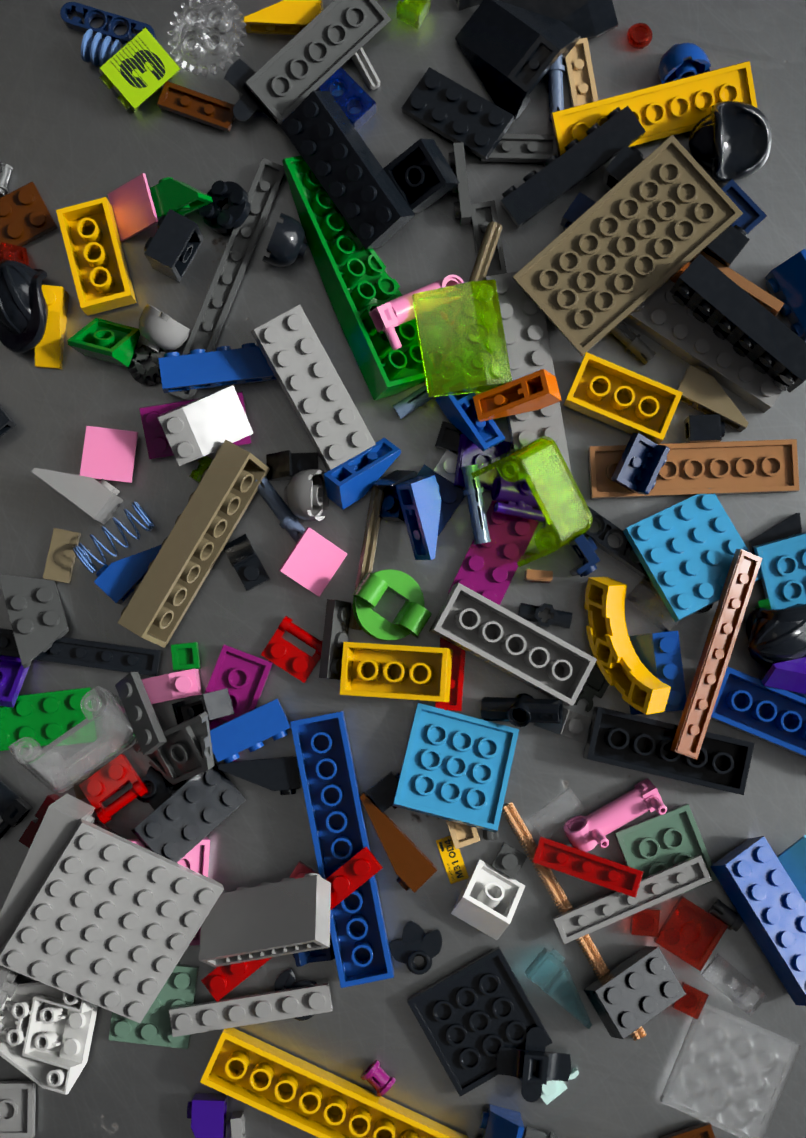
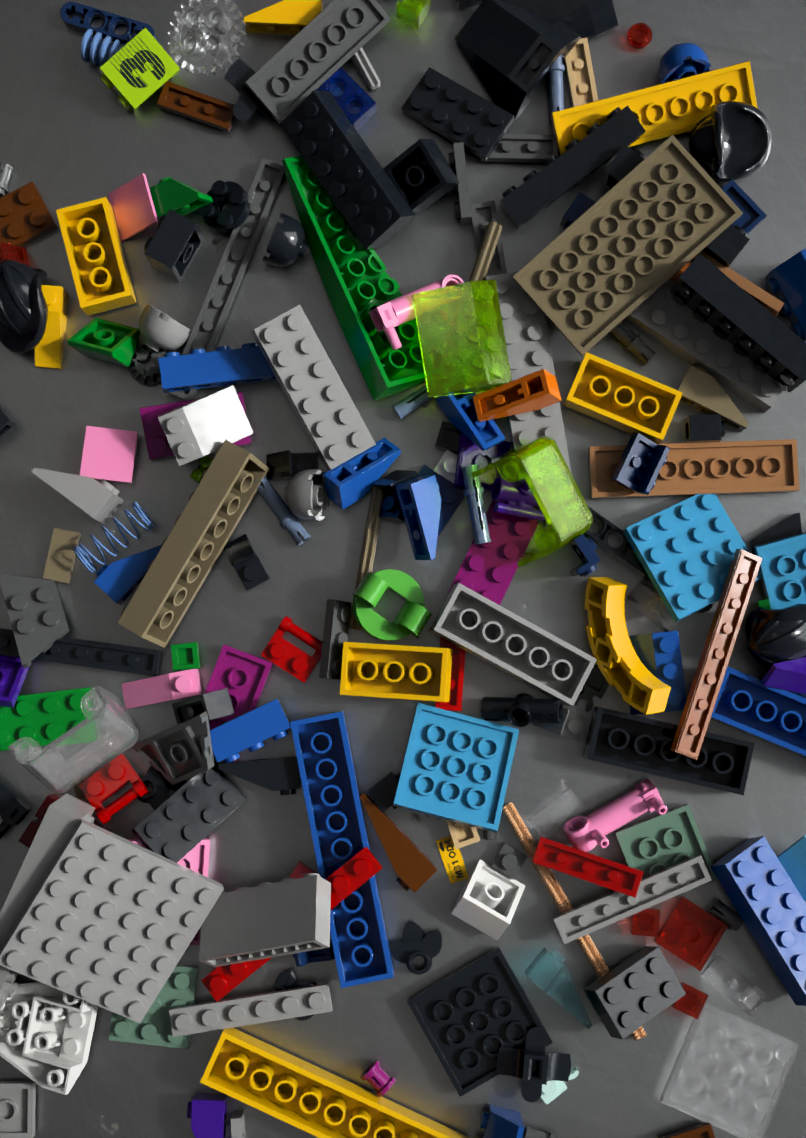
(140, 713): dark grey plate -> none
(313, 561): bright pink piece -> none
(539, 576): medium nougat tile -> none
(558, 618): black axle -> none

